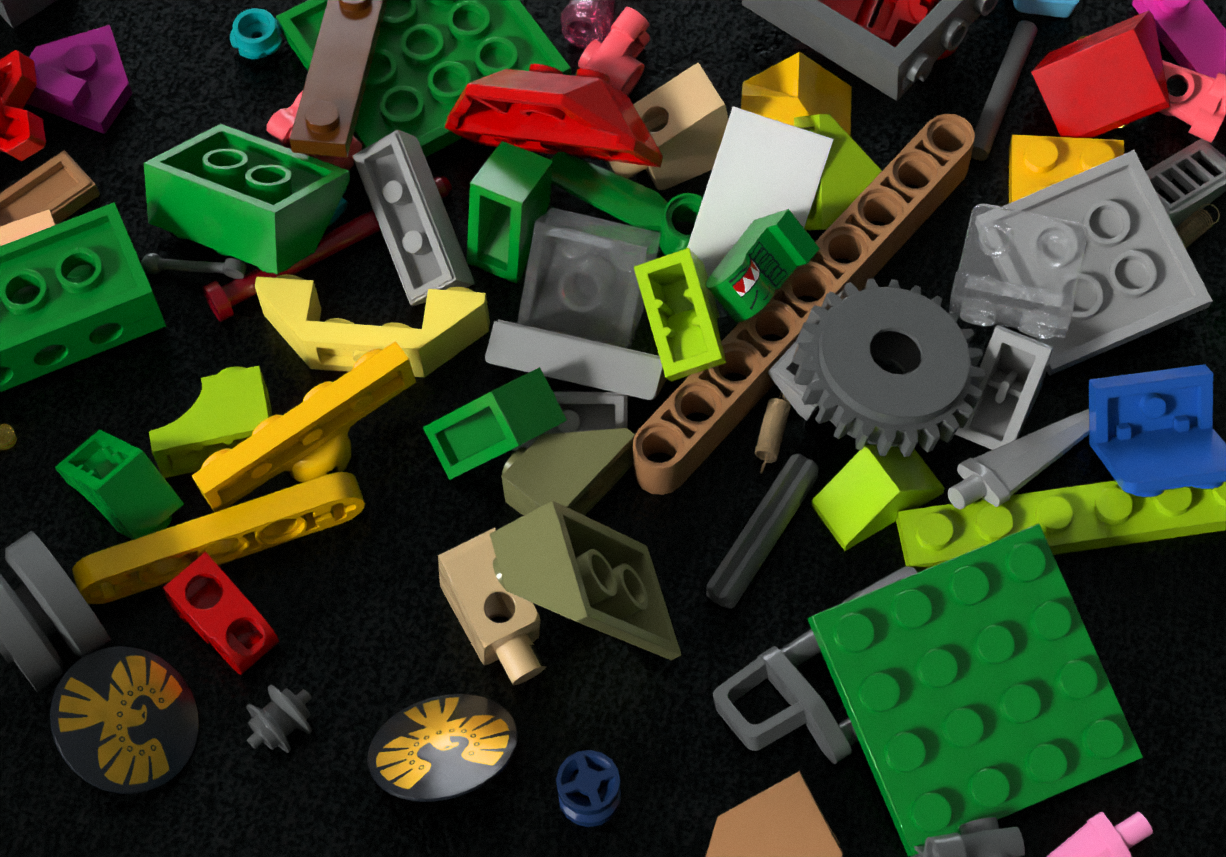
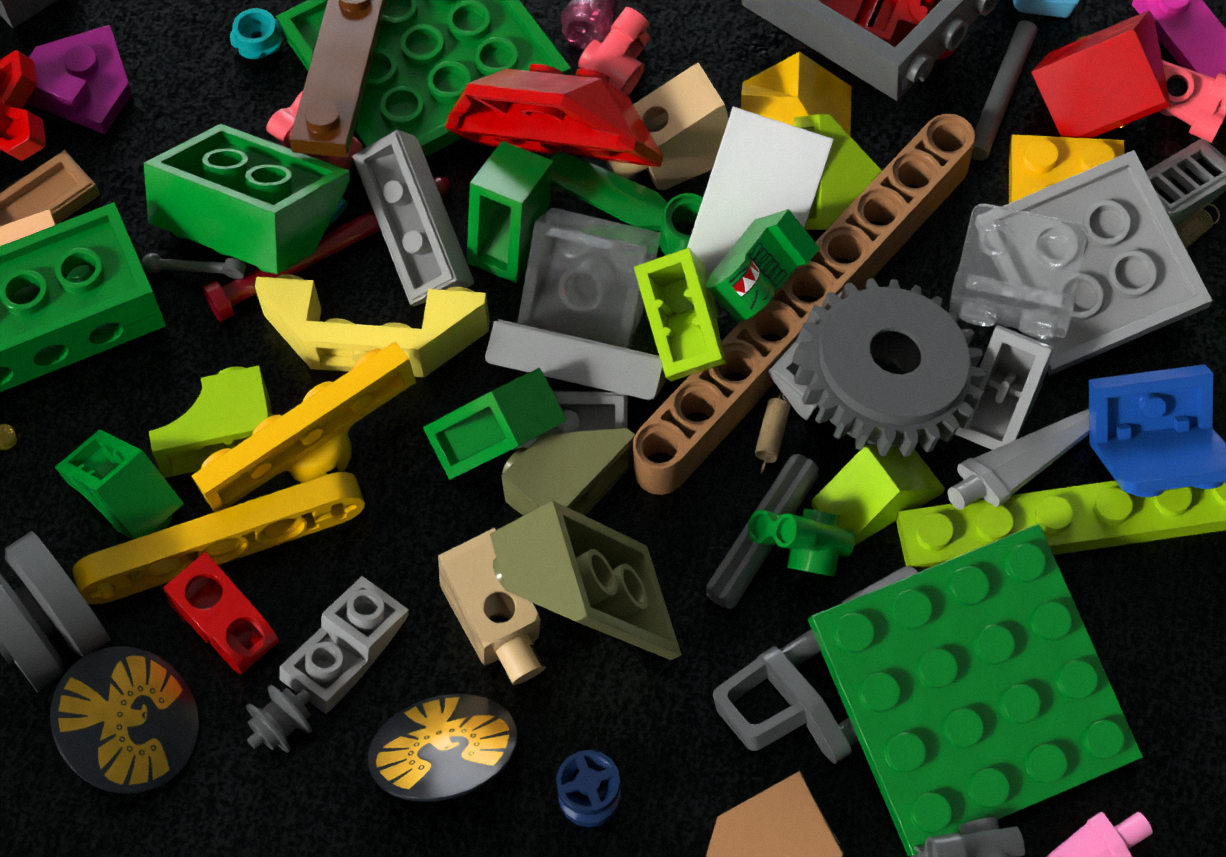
(346, 644): none -> light grey slope
(812, 539): none -> green plate

